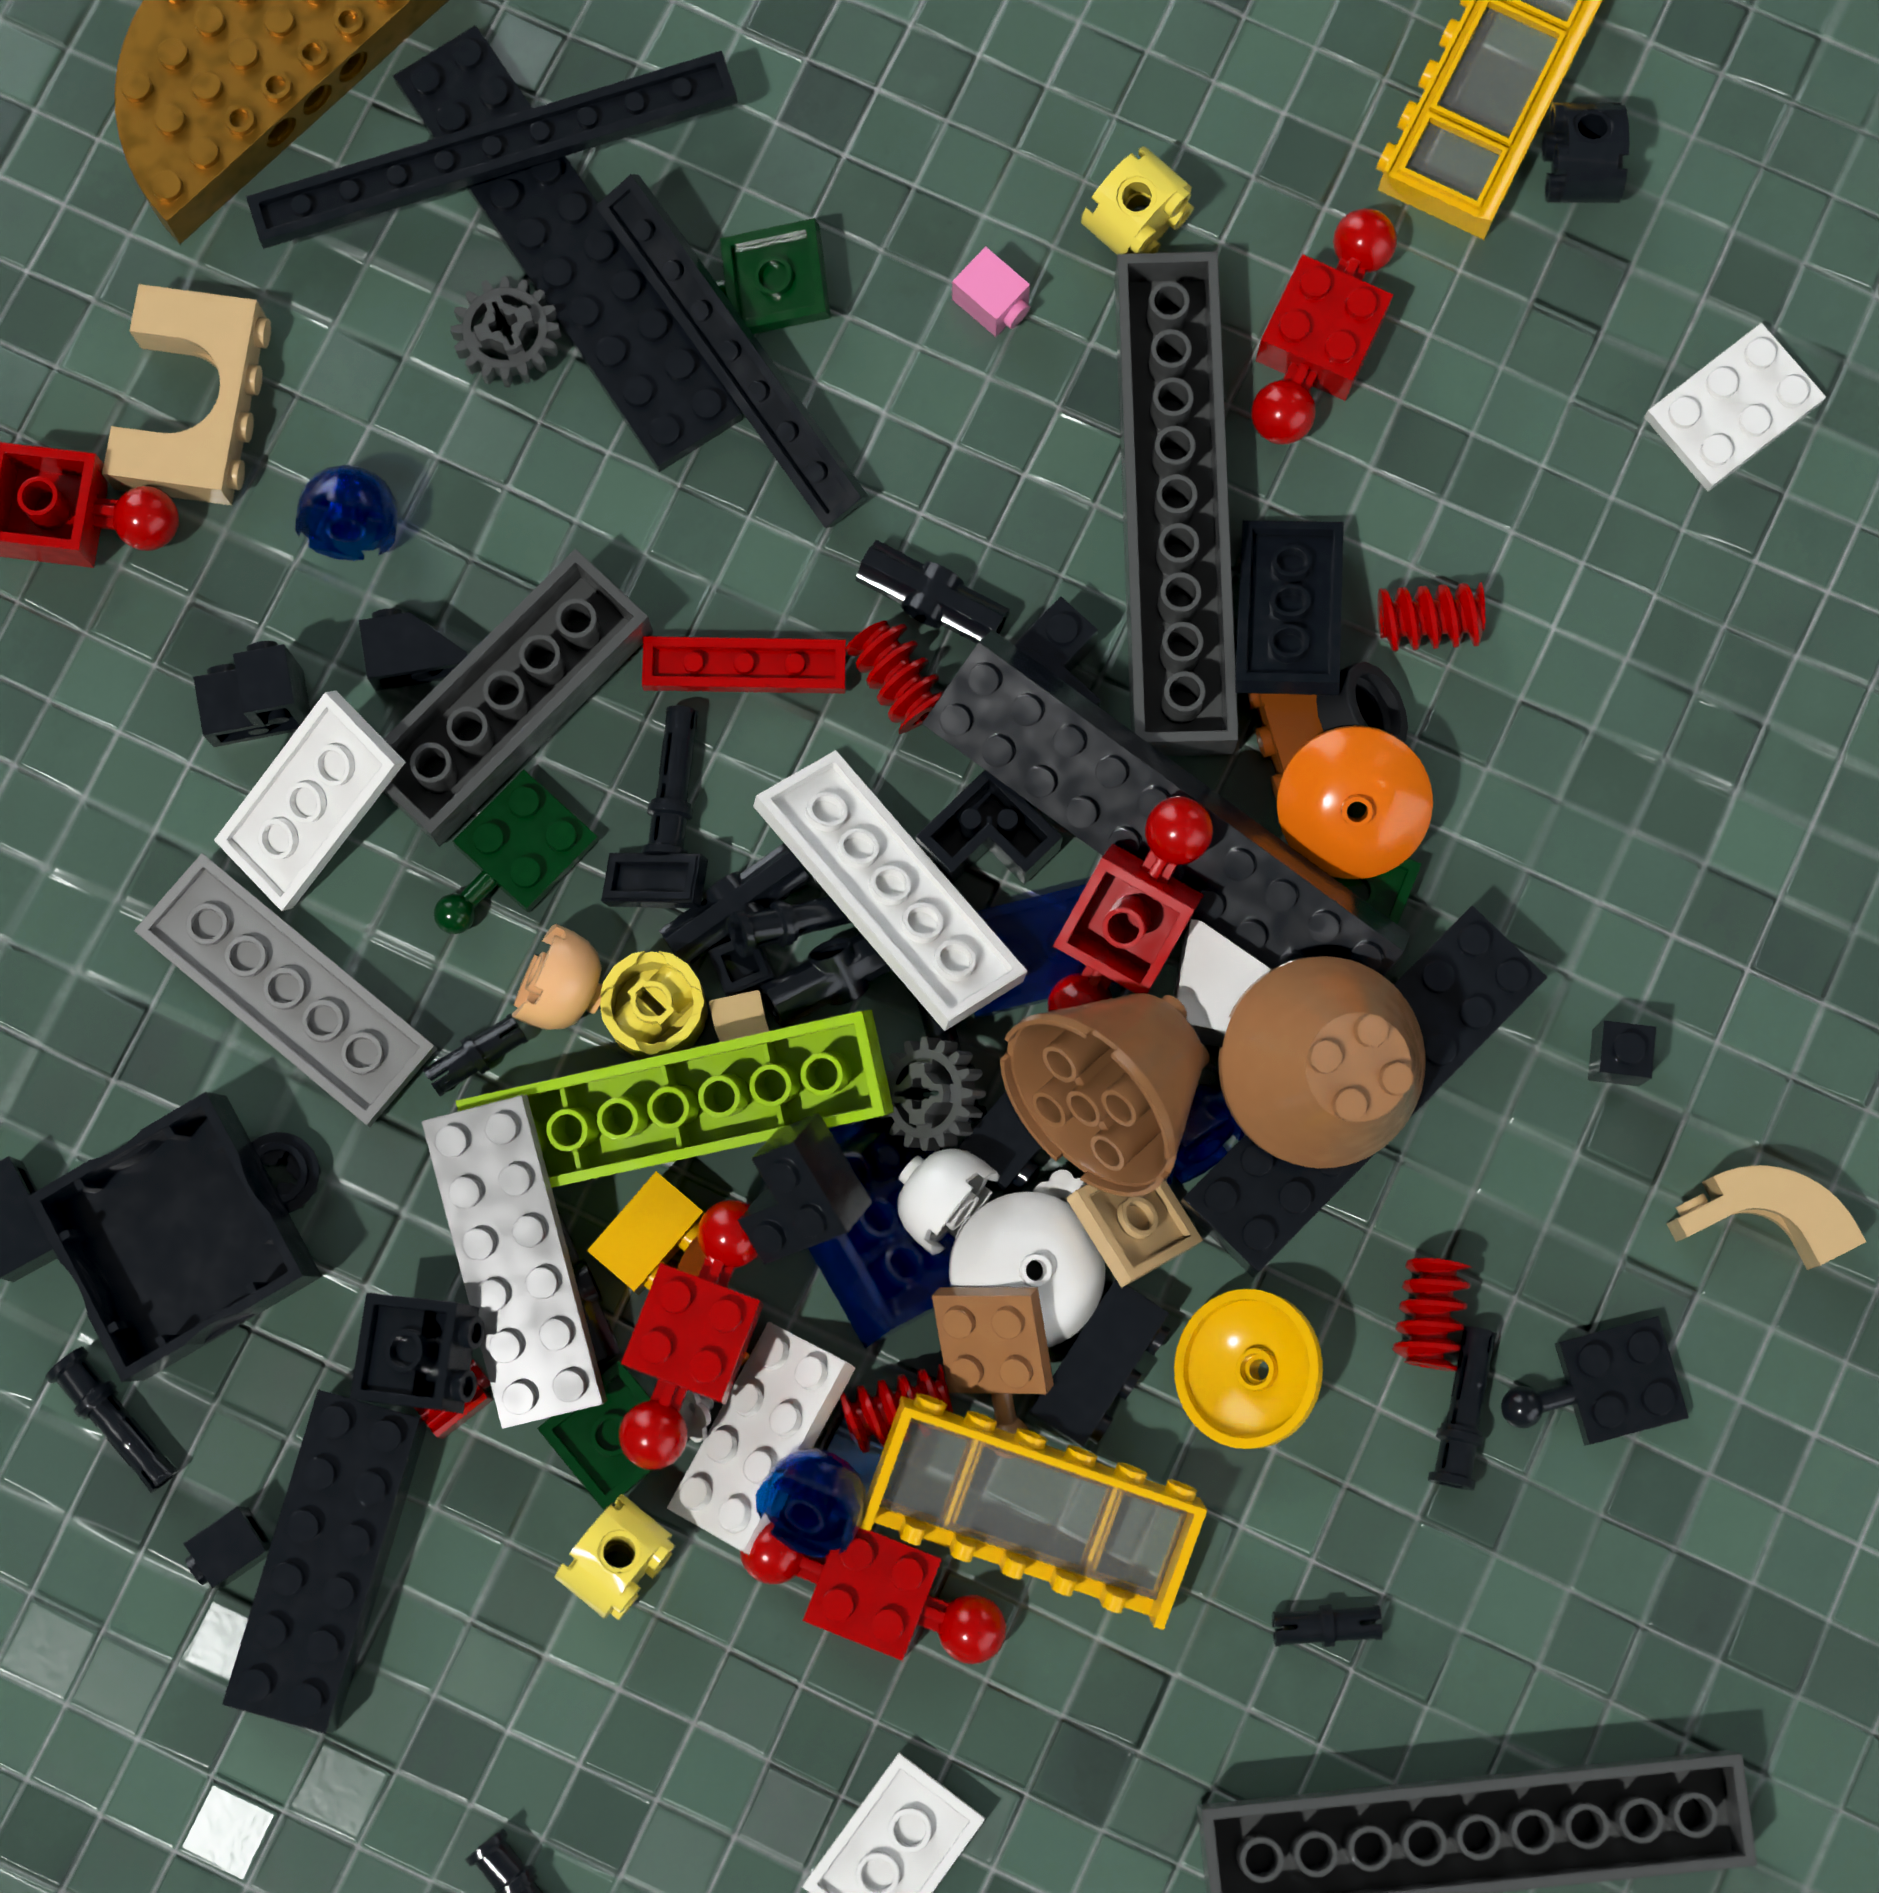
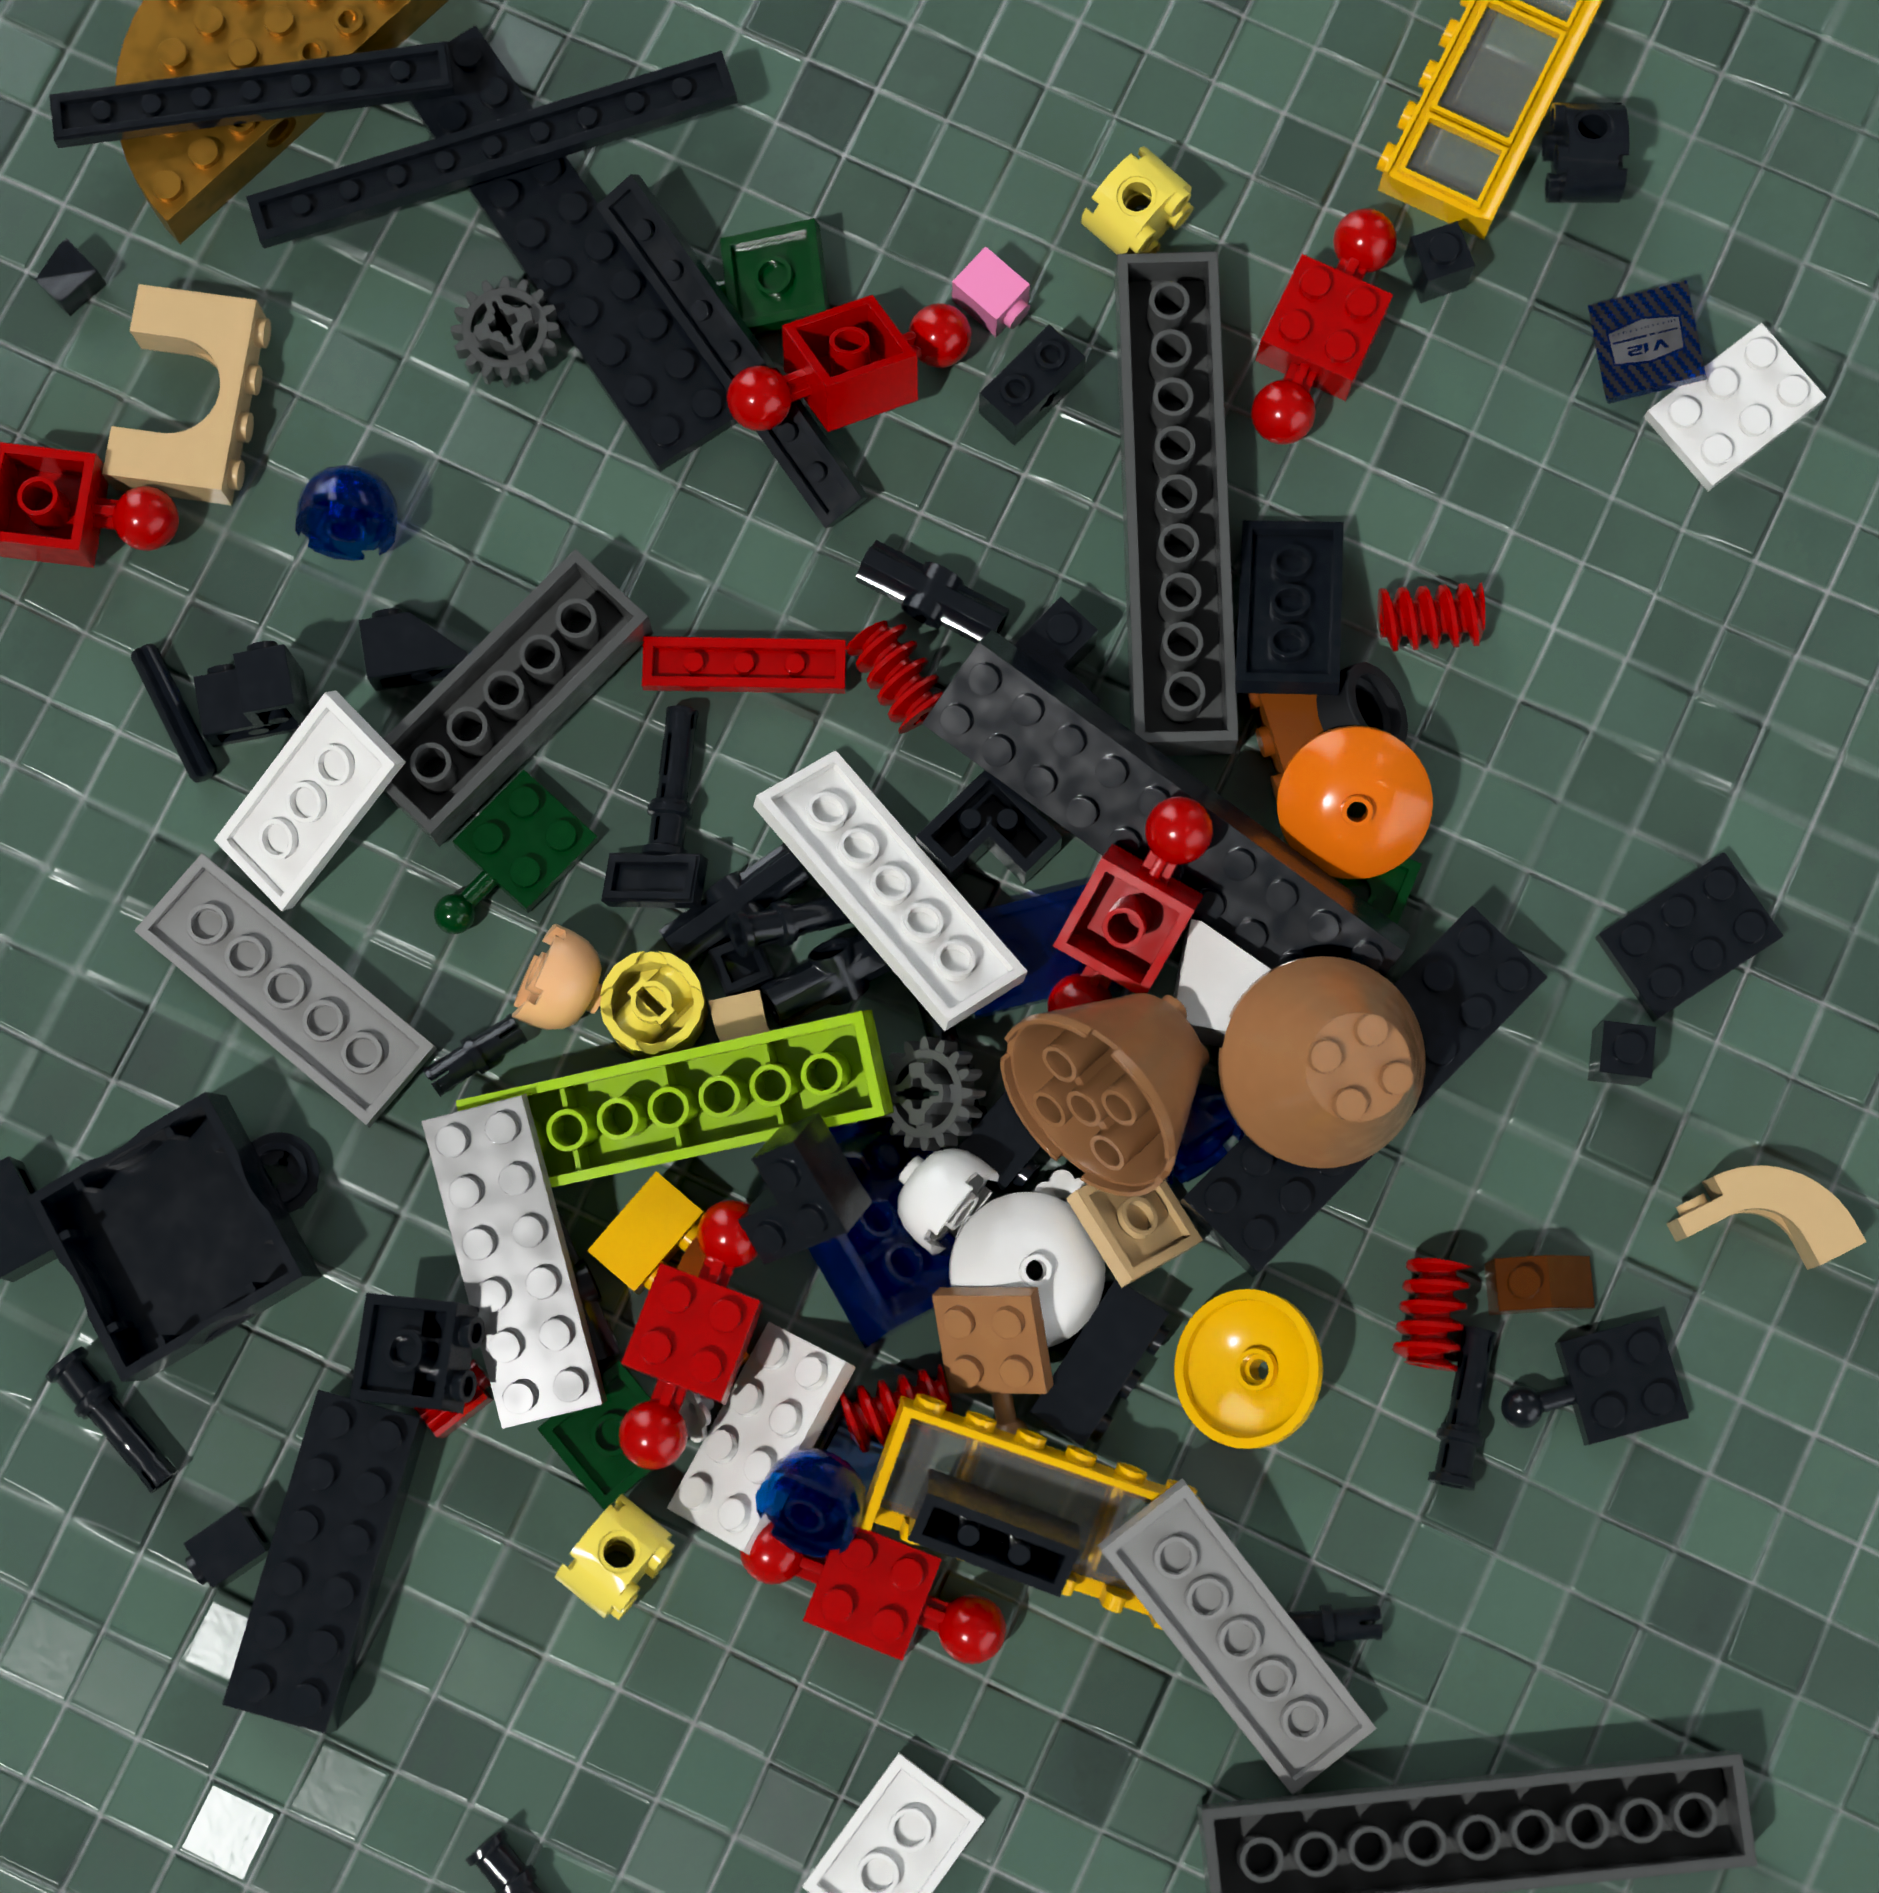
(69, 277): none -> black slope
(173, 713): none -> black axle
(251, 94): none -> black tile
(849, 364): none -> red brick
(994, 1532): none -> black brick
(1031, 384): none -> black brick
(1236, 1636): none -> light grey plate
(1438, 262): none -> black brick
(1538, 1284): none -> reddish brown slope
(1647, 342): none -> tile
(1689, 936): none -> black plate

